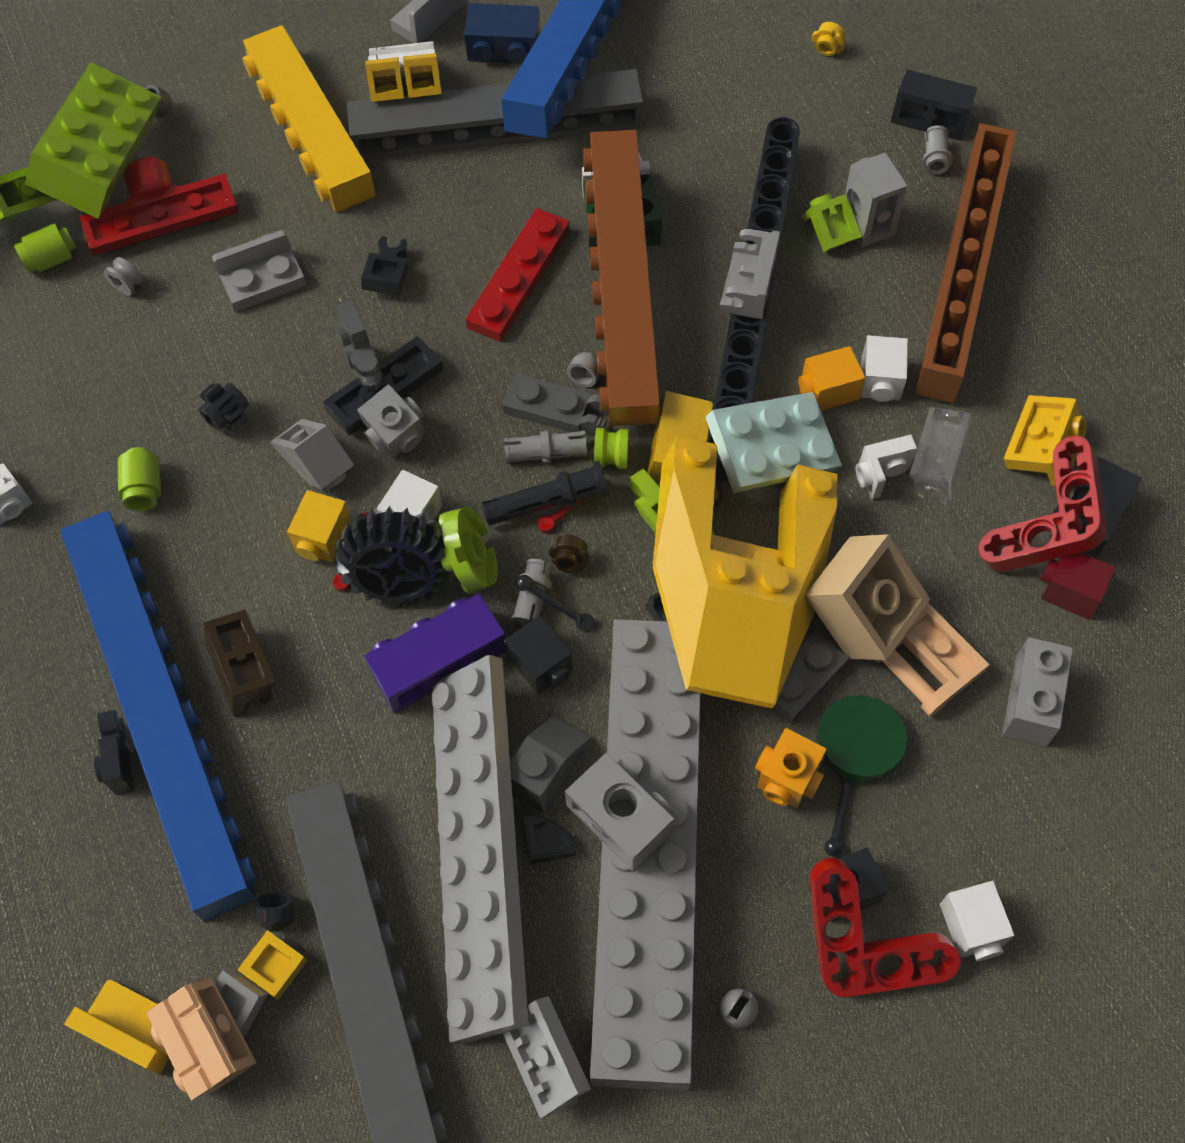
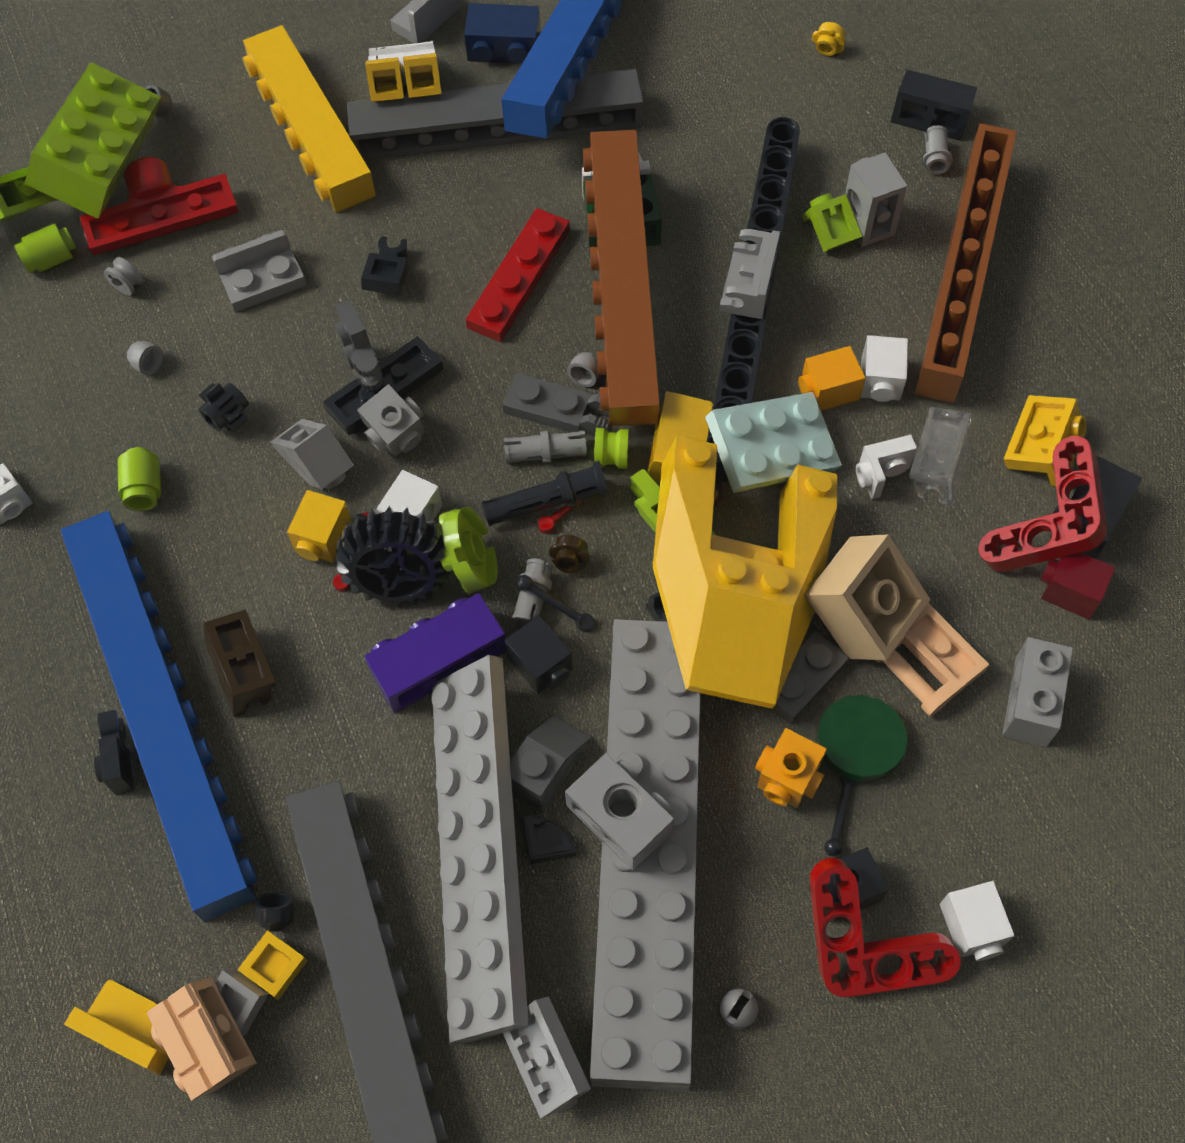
(145, 357): none -> light grey hinge

